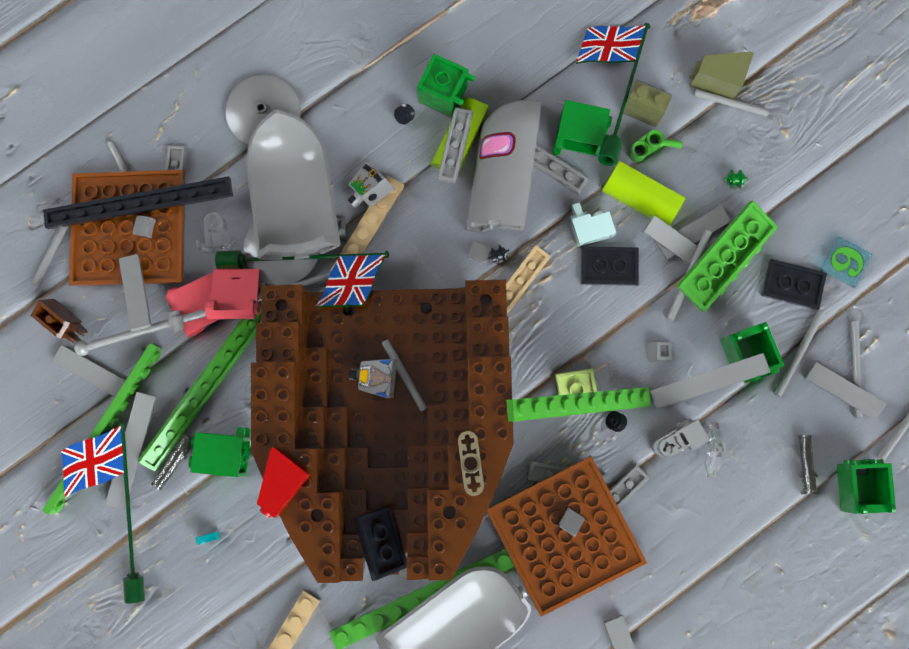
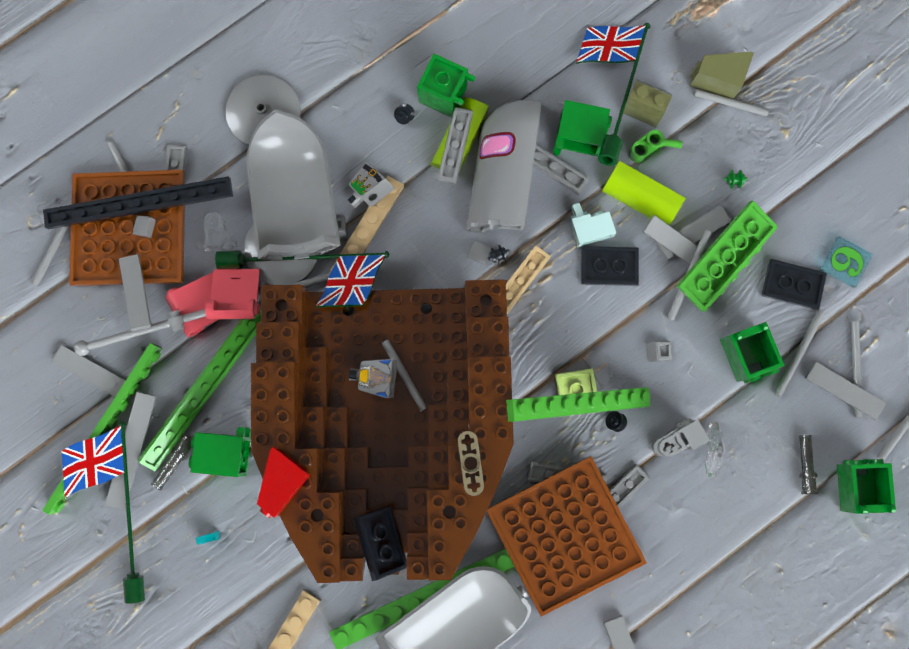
(58, 320): reddish brown hinge -> none
(571, 521): light grey slope -> none
(710, 380): light grey tile -> none

